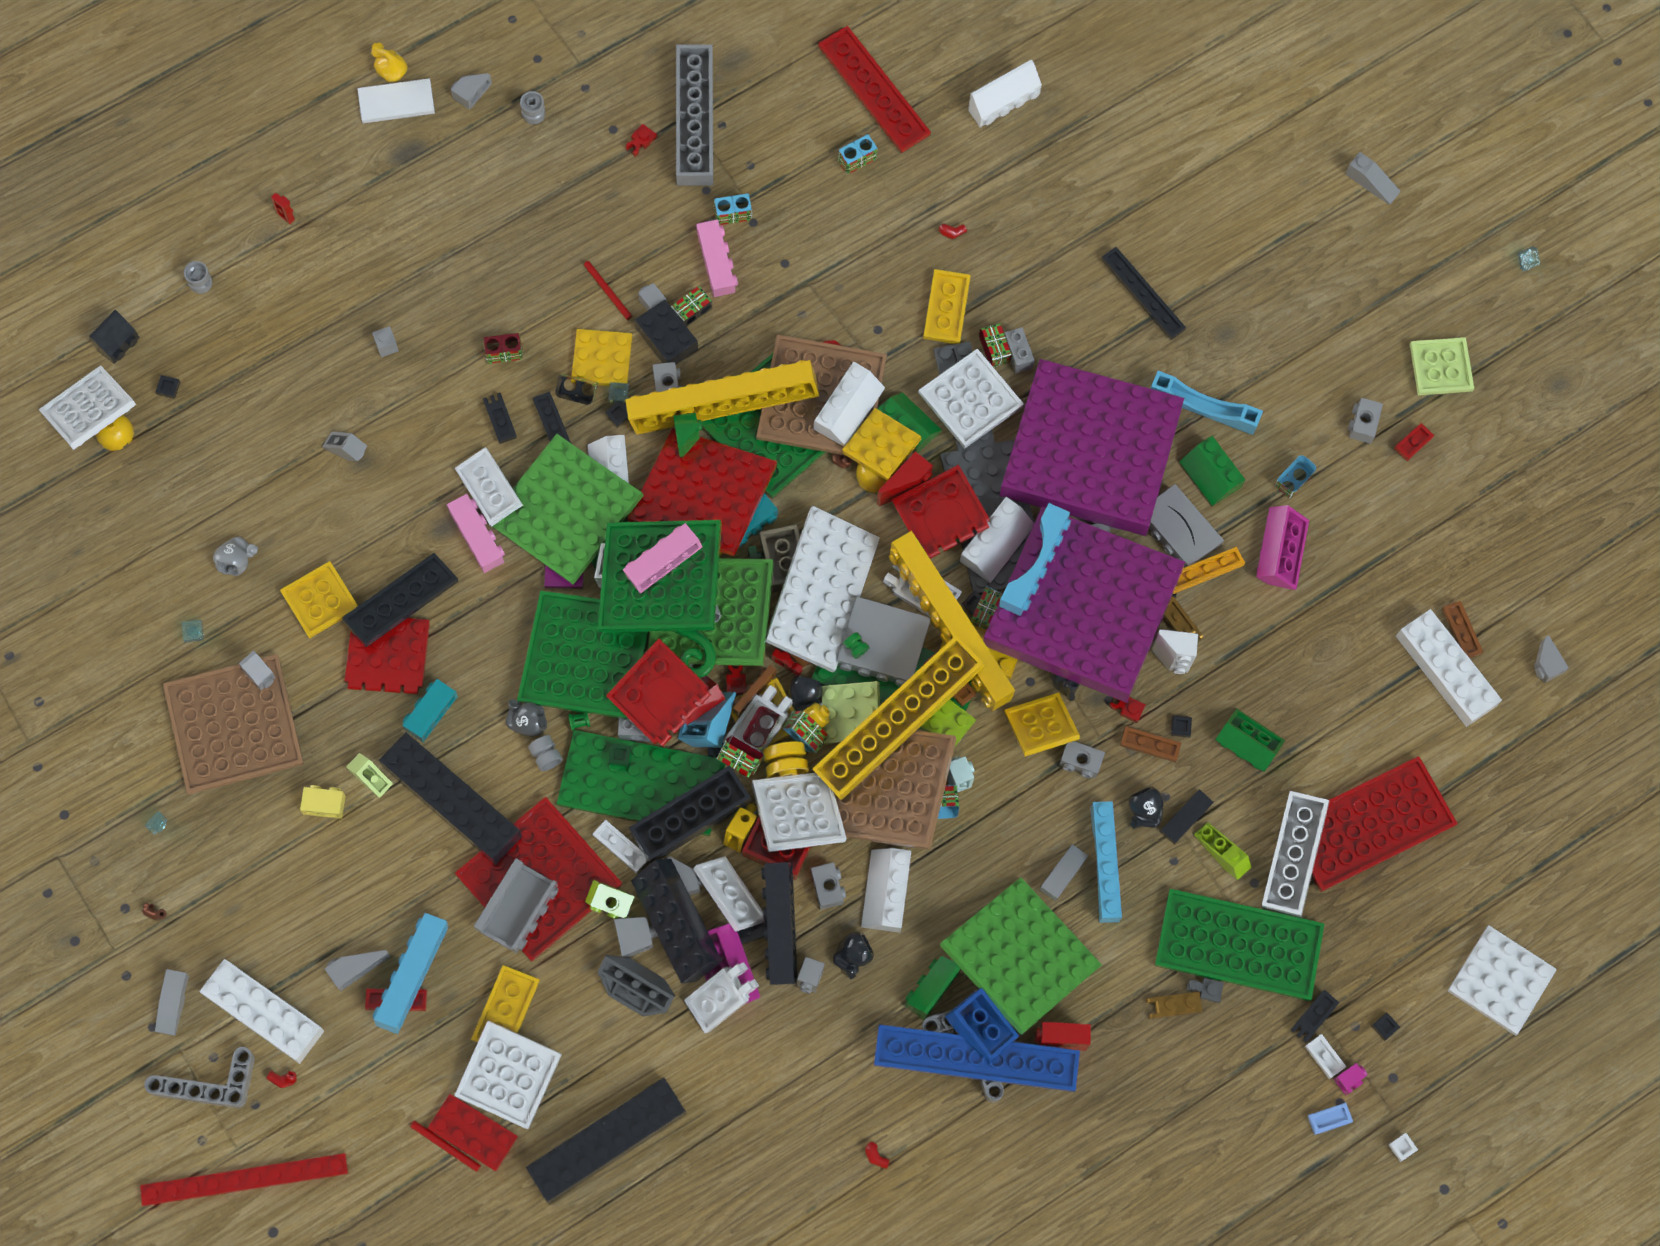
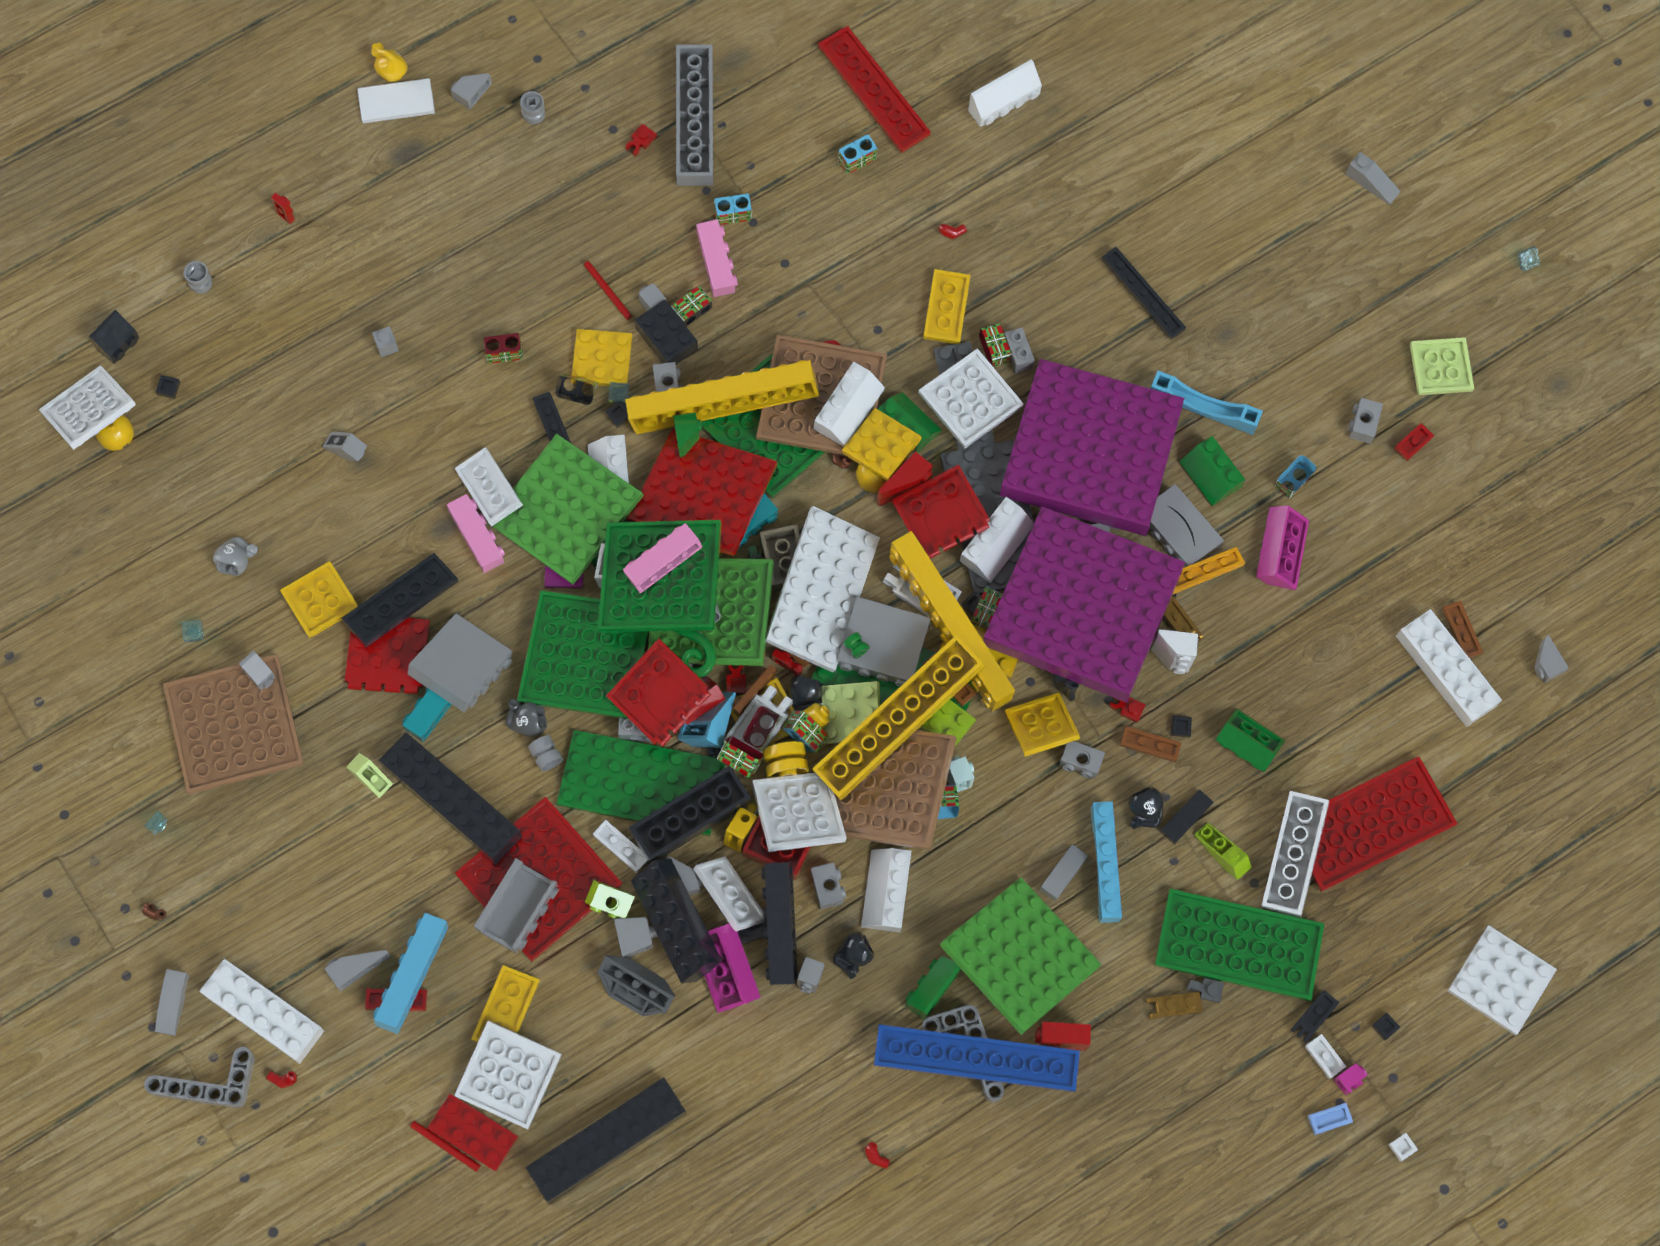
(244, 1179): red plate -> none
(322, 802): light yellow brick -> none
(460, 663): none -> light grey brick
(500, 419): black hinge -> none
(572, 718): green bush -> none
(620, 755): dark green plate -> none
(720, 997): white tile -> none
(982, 1024): blue slope -> none
(1019, 591): medium azure arch -> none

